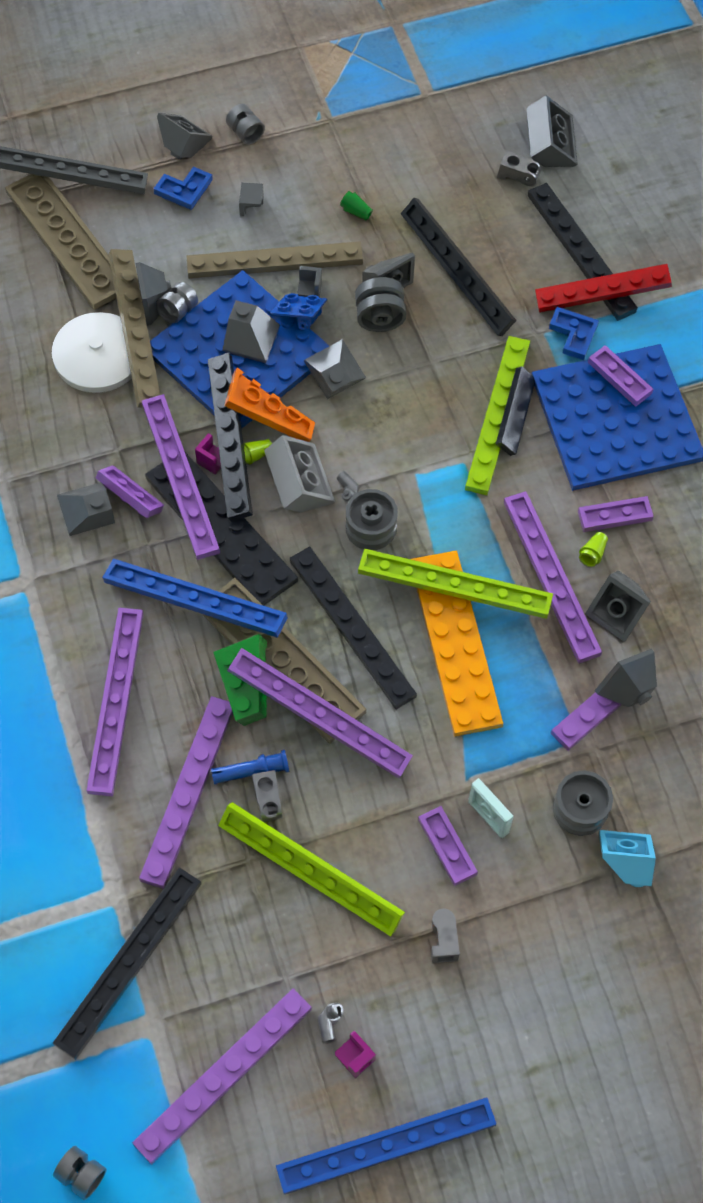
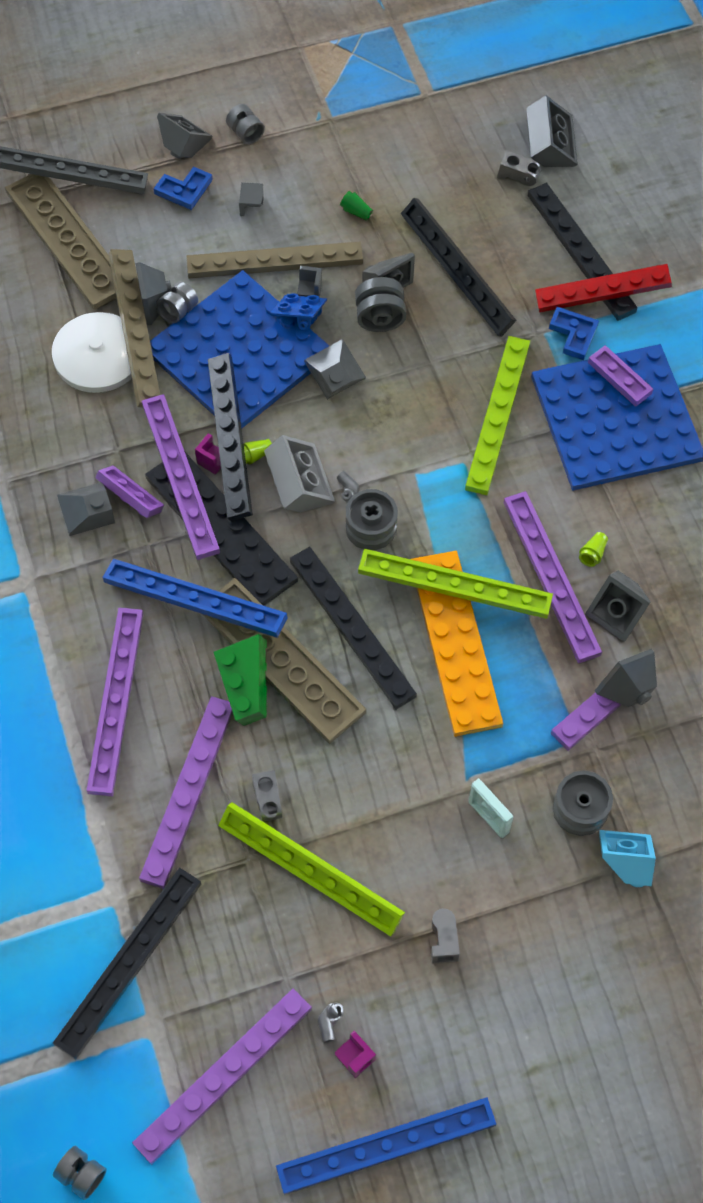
(245, 769): blue pin -> none
(250, 332): dark grey slope -> none
(252, 401): orange wing -> none
(320, 713): medium lavender plate -> none
(447, 845): medium lavender plate -> none
(515, 411): black tile -> none
(615, 514): medium lavender plate -> none

